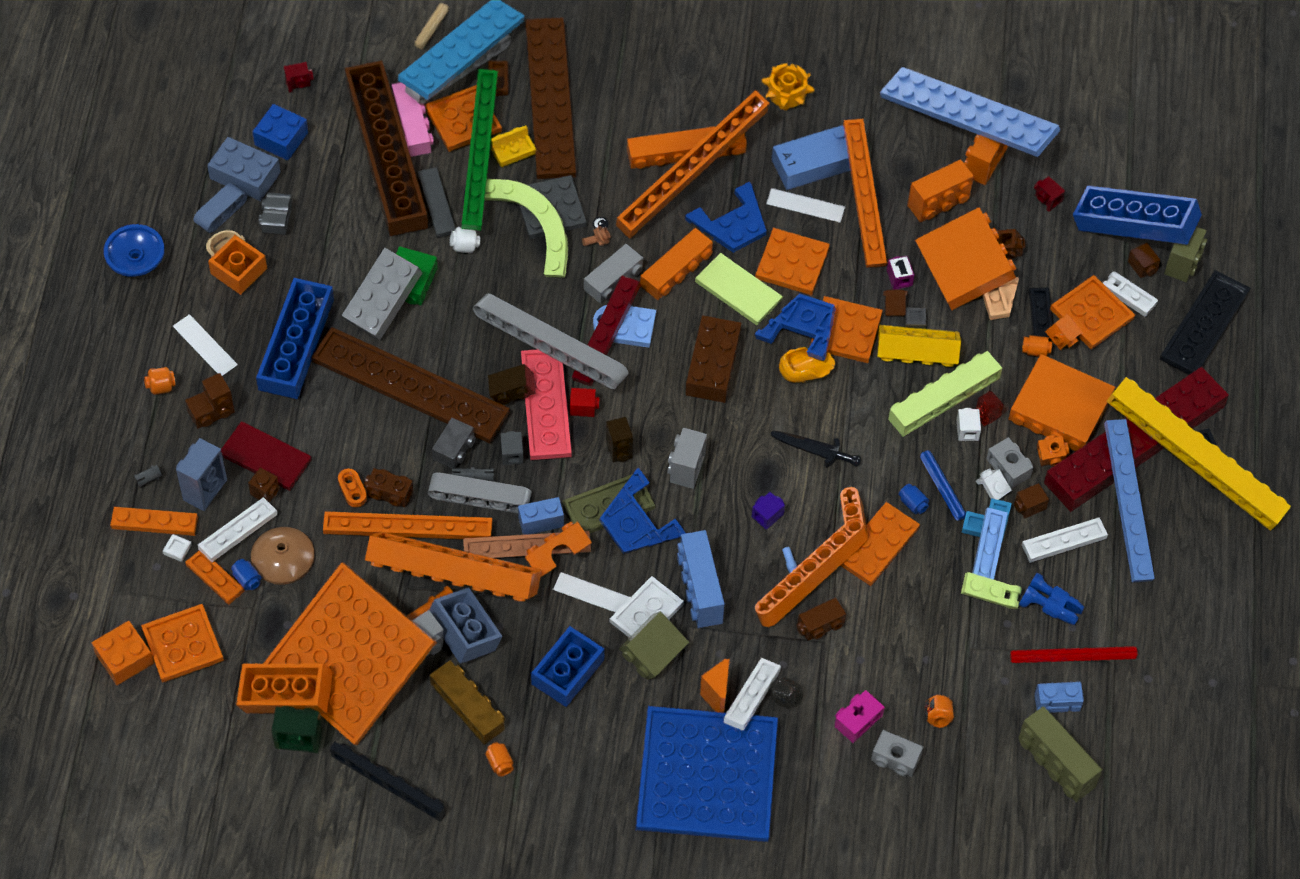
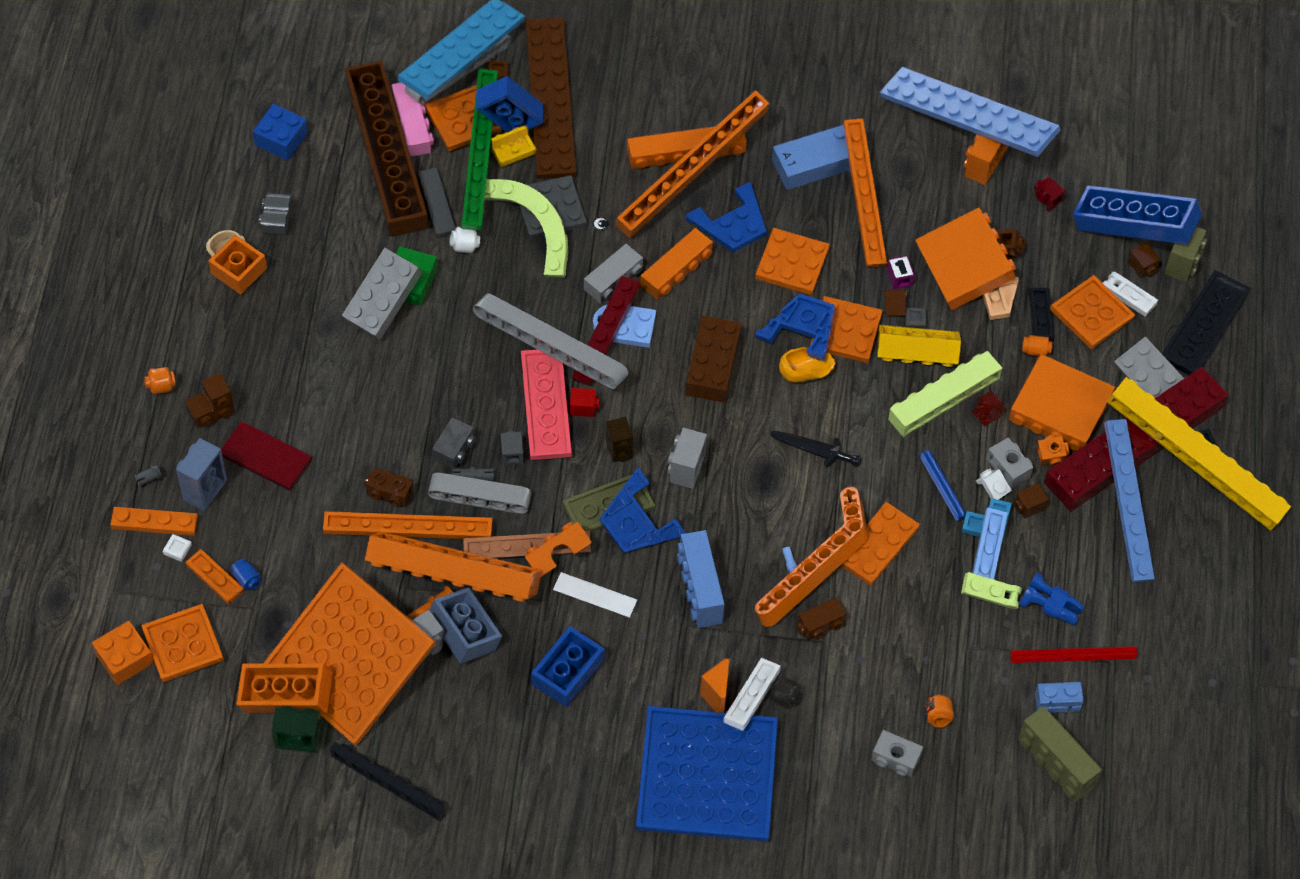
(133, 242): blue dish -> none
(205, 345): white sticker -> none
(220, 207): sand blue beam -> none
(237, 529): white plate -> none
(244, 167): sand blue brick -> none
(263, 485): reddish brown brick -> none
(284, 565): medium nougat dish -> none
(295, 338): blue brick -> none
(298, 76): dark red brick -> none
(352, 489): orange plate -> none
(409, 384): reddish brown plate -> none
(431, 26): tan axle -> none
(467, 702): pearl gold brick -> none
(499, 759): orange brick -> none
(509, 105): none -> blue brick
(511, 384): dark brown brick -> none
(541, 516): medium blue brick -> none
(601, 236): nougat plate -> none
(646, 601): white plate -> none
(653, 645): olive brick -> none
(738, 289): yellowish green tile -> none
(768, 510): dark purple brick -> none
(787, 86): light orange brick -> none
(805, 205): white sticker -> none
(858, 716): dark pink brick -> none
(914, 499): blue brick -> none
(940, 191): orange brick -> none
(968, 424): white brick -> none
(1064, 332): orange brick -> none
(1064, 540): white plate -> none
(1148, 368): none -> light grey plate

